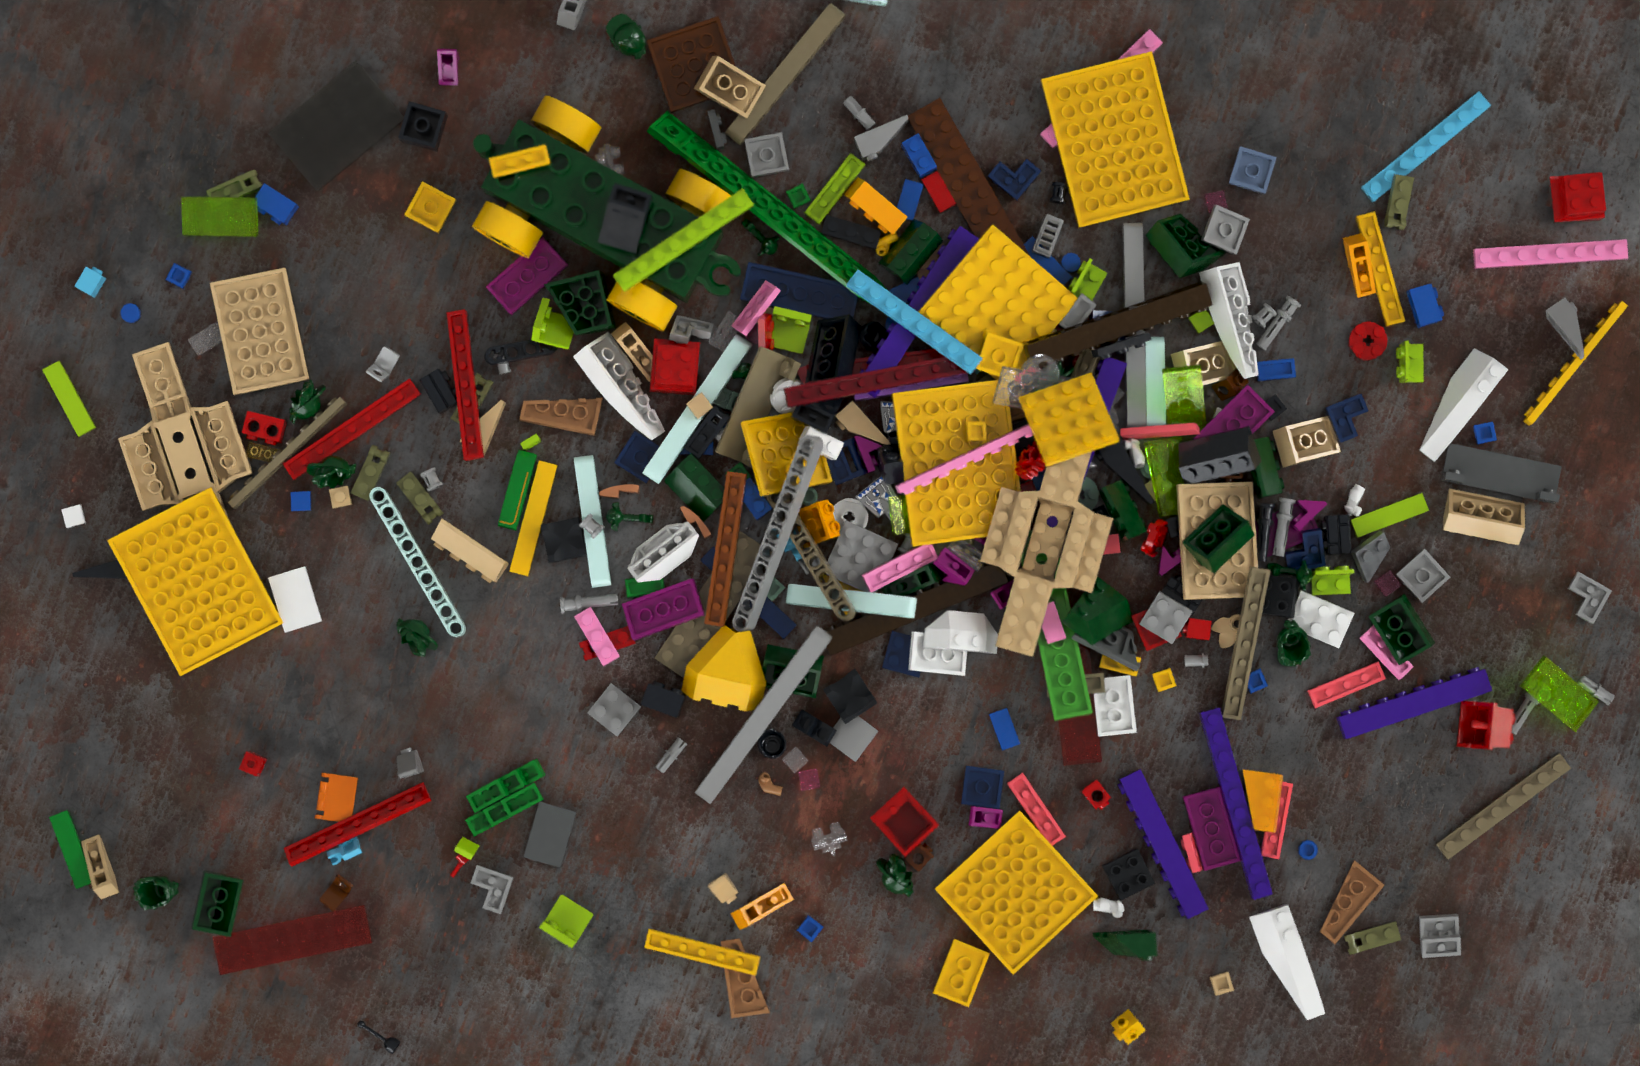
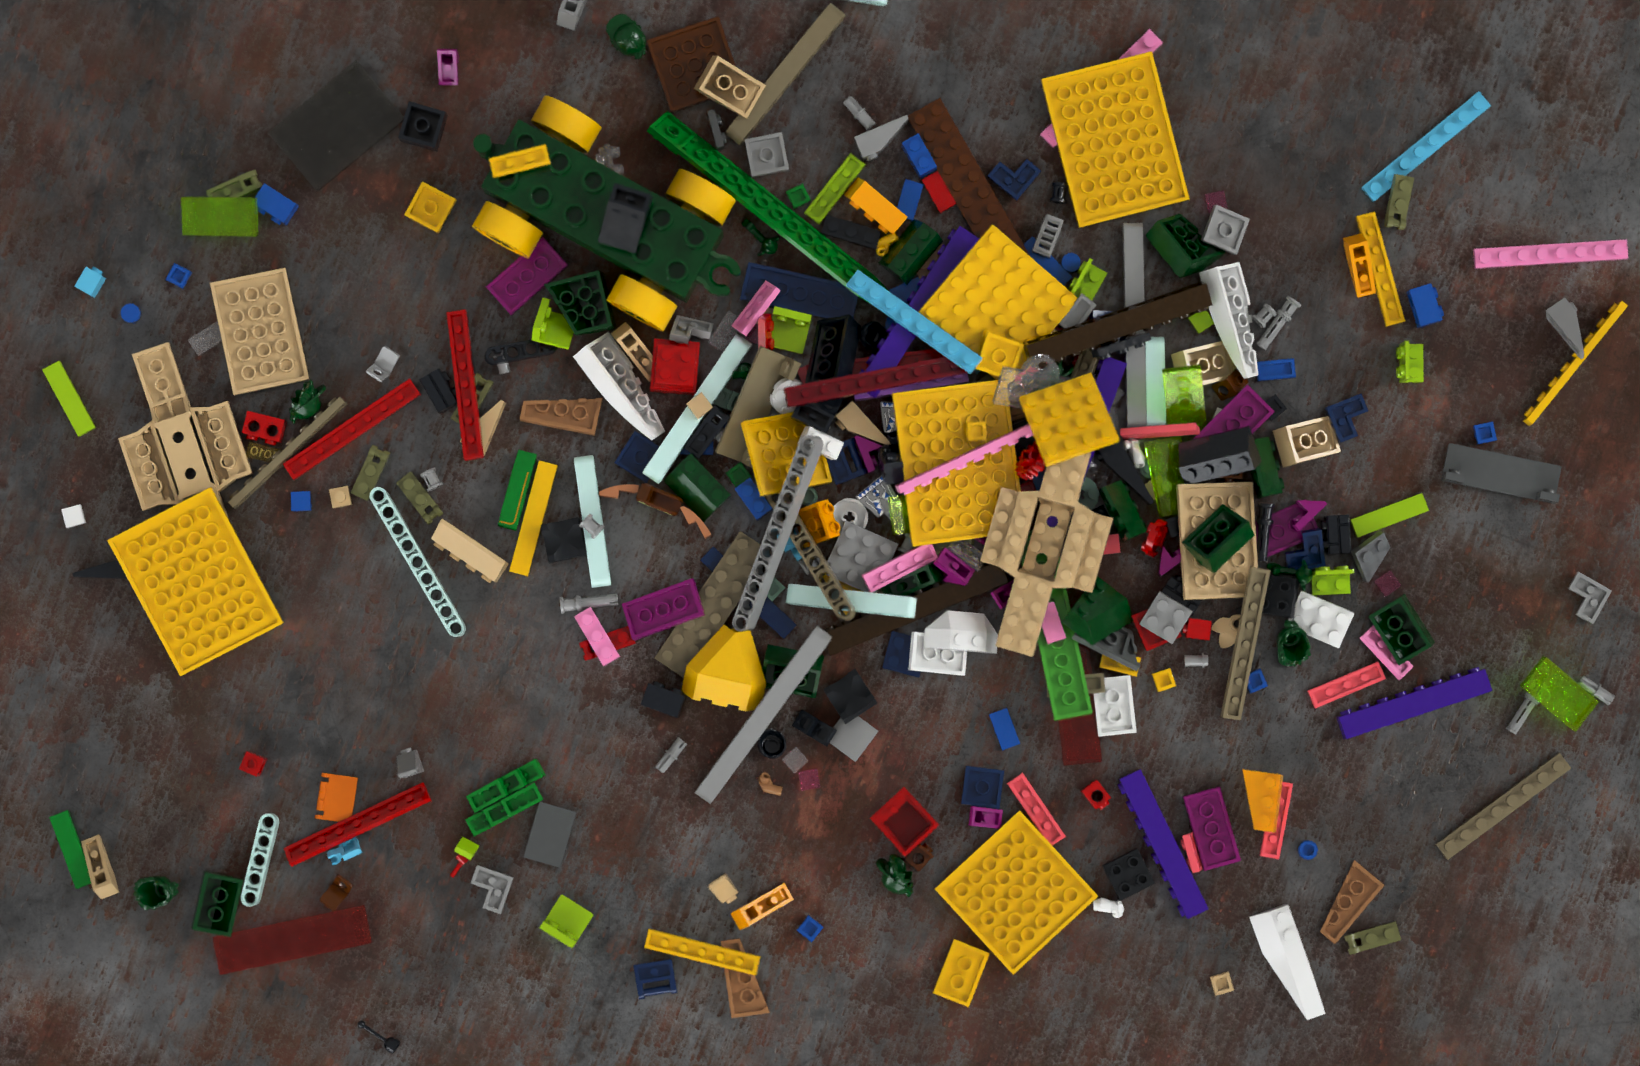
(266, 852): none -> light aqua beam
(295, 599): white tile -> none
(330, 471): dark green hair -> none
(416, 635): dark green hair -> none
(530, 442): lime tile -> none
(614, 709): light grey plate -> none
(615, 516): dark green piece -> none
(640, 589): green tile -> none
(654, 972): none -> dark blue plate
(659, 499): none -> reddish brown animal
(663, 552): white wedge -> none
(683, 240): lime plate -> none
(725, 549): dark orange plate -> none
(830, 841): clear hips -> none
(1127, 1027): yellow brick -> none
(1129, 943): dark green wedge -> none
(1235, 803): dark purple brick -> none
(1252, 170): sand blue plate -> none
(1284, 518): light grey pin -> none
(1354, 498): white arm -> none
(1360, 332): red plate -> none
(1422, 575): light grey plate -> none
(1439, 935): light grey slope -> none
(1462, 398): white wedge -> none
(1484, 516): tan slope -> none
(1484, 725): red piece -> none
(1578, 197): red piece -> none

